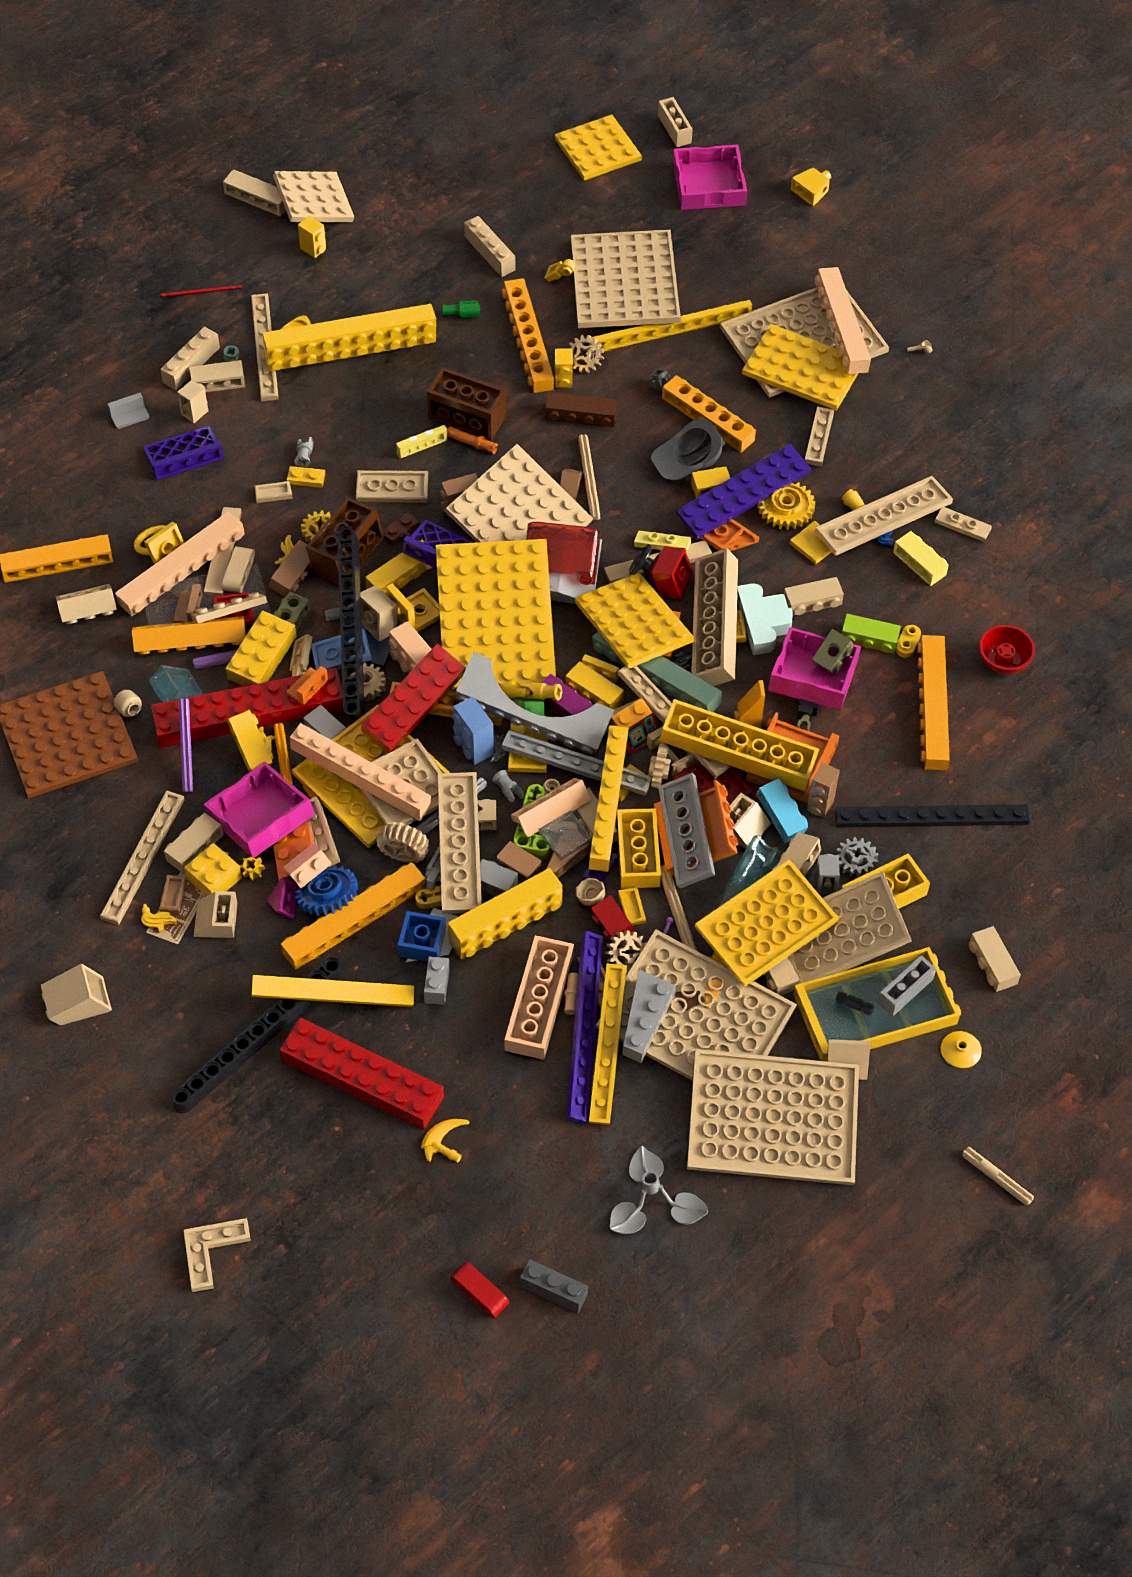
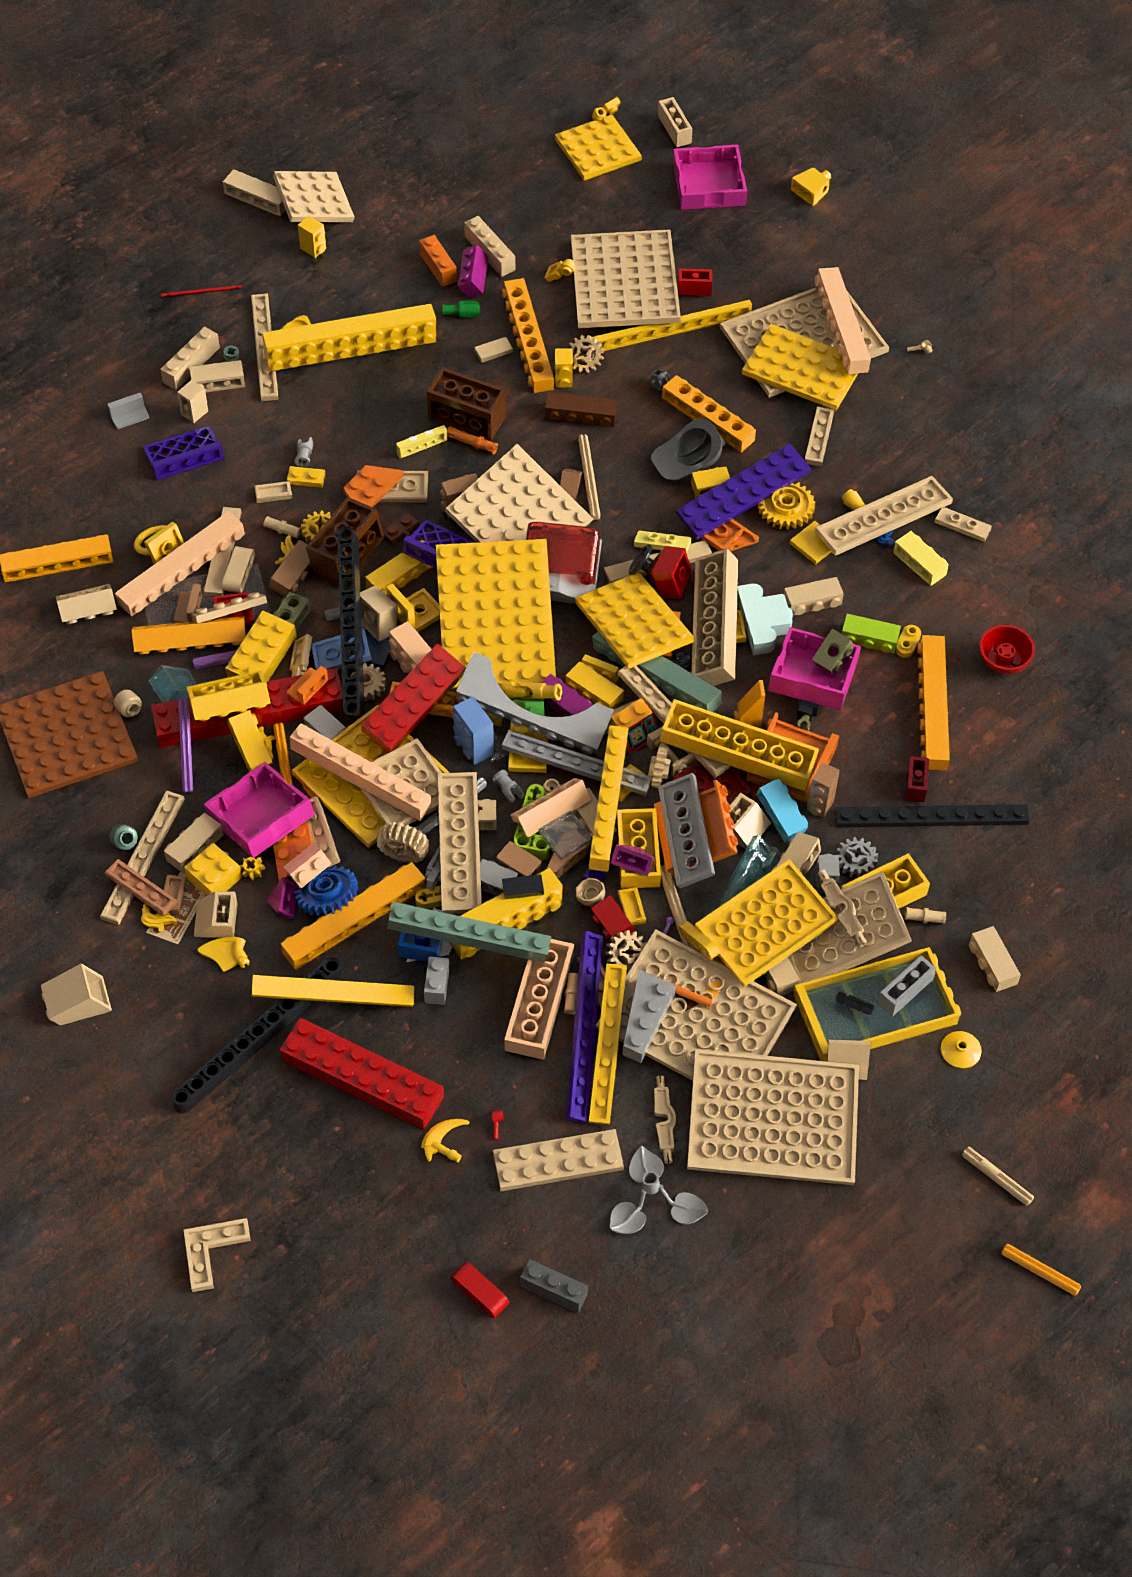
(129, 836): none -> sand green head
(140, 887): none -> nougat tile
(225, 952): none -> yellow arm
(228, 695): none -> yellow brick
(282, 527): none -> tan pin
(372, 484): none -> orange wing
(438, 261): none -> orange brick
(469, 932): none -> sand green brick
(473, 271): none -> magenta brick
(493, 349): none -> tan tile
(497, 1116): none -> red hand
(523, 886): none -> black tile
(558, 1160): none -> tan plate
(608, 108): none -> yellow plate
(632, 858): none -> magenta slope
(666, 1128): none -> tan piece
(692, 996): none -> orange bar
(695, 282): none -> red brick
(698, 940): none -> yellow beam
(848, 915): none -> tan piece
(917, 779): none -> dark red brick
(925, 915): none -> tan pin
(1041, 1269): none -> light orange axle

